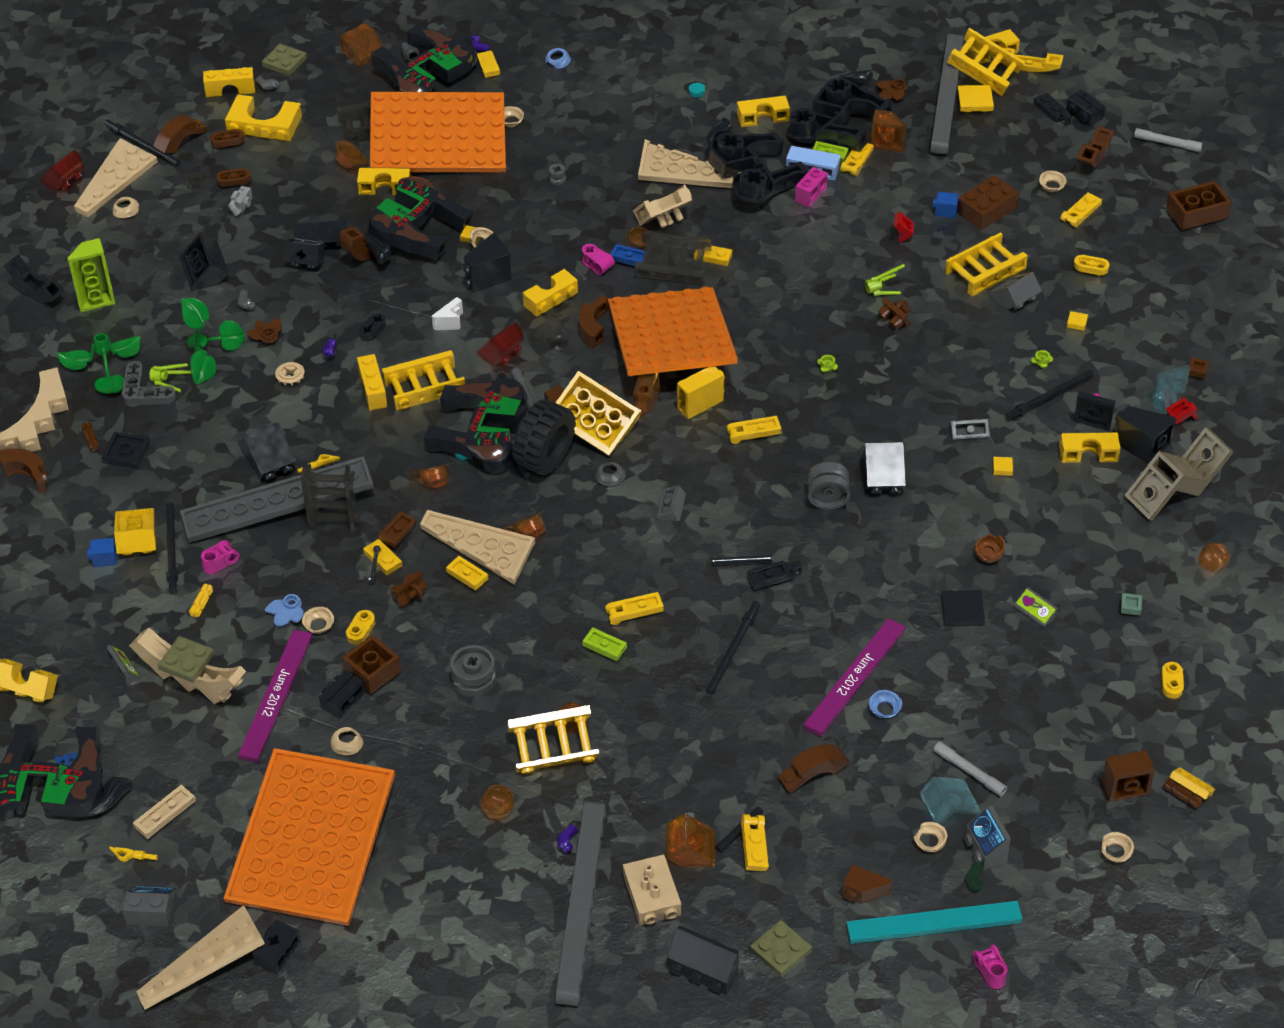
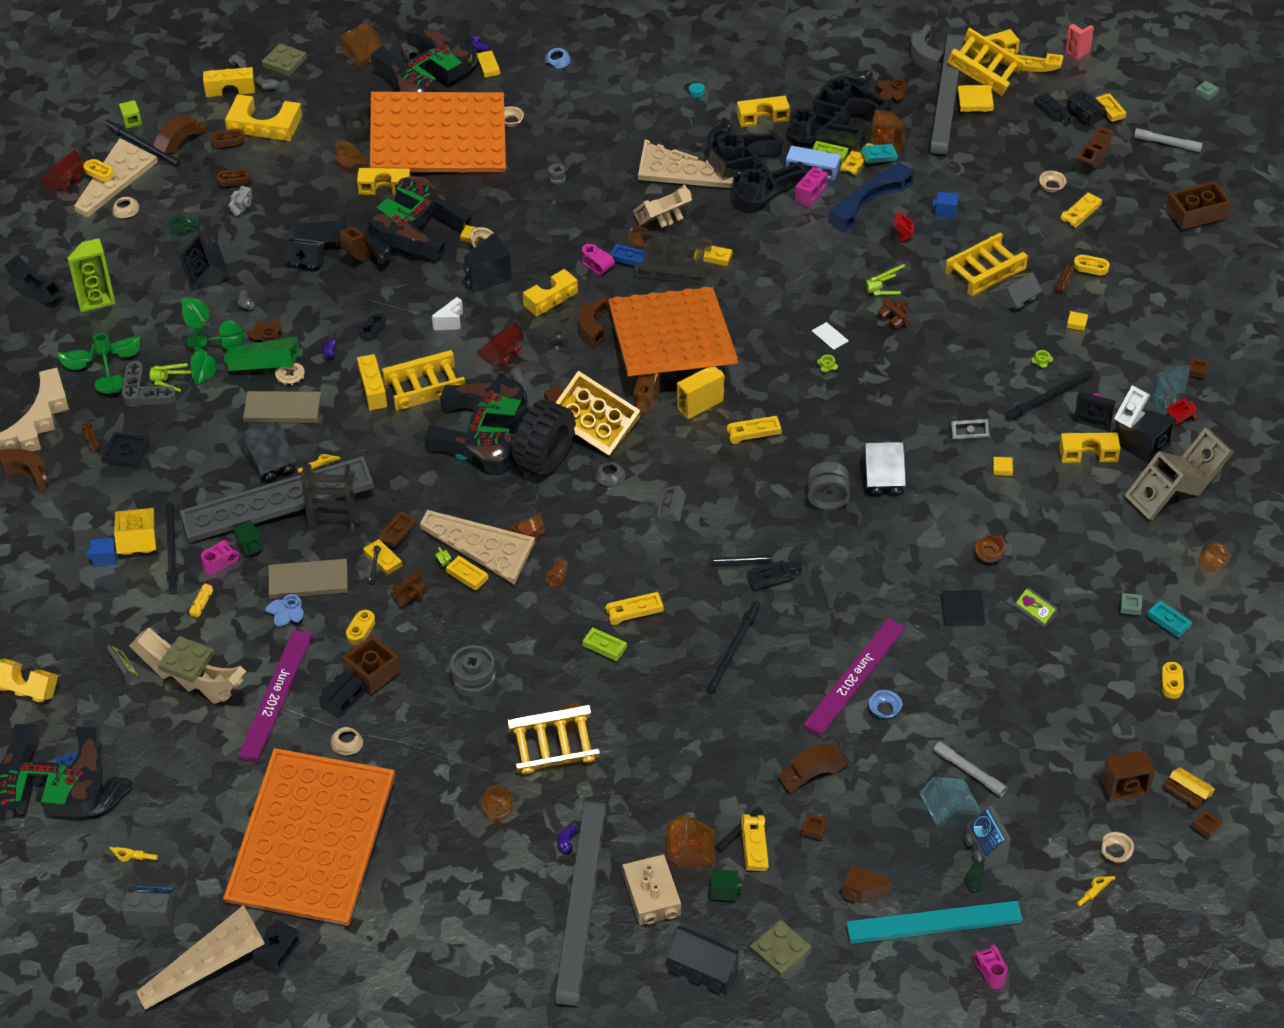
(98, 170): none -> yellow plate
(130, 114): none -> lime brick
(164, 811): tan plate -> none
(181, 224): none -> clear green plate
(237, 59): none -> dark grey arm
(248, 538): none -> dark green brick
(263, 355): none -> green slope
(282, 407): none -> dark tan tile
(308, 578): none -> dark tan tile
(318, 613): tan piece -> none
(434, 476): clear orange piece -> none
(443, 557): none -> lime plate
(557, 573): none -> clear orange cone
(725, 885): none -> dark green brick
(814, 826): none -> reddish brown plate
(830, 335): none -> white sticker
(879, 153): none -> teal plate
(893, 180): none -> dark blue arch
(924, 55): none -> dark grey arch
(933, 829): tan piece -> none
(987, 202): reddish brown brick -> none
(1064, 279): none -> reddish brown axle
(1079, 41): none -> coral panel
(1096, 888): none -> yellow hand
(1113, 109): none -> yellow plate
(1132, 407): none -> white slope
(1169, 619): none -> teal plate
(1206, 90): none -> sand green plate
(1207, 824): none -> reddish brown plate

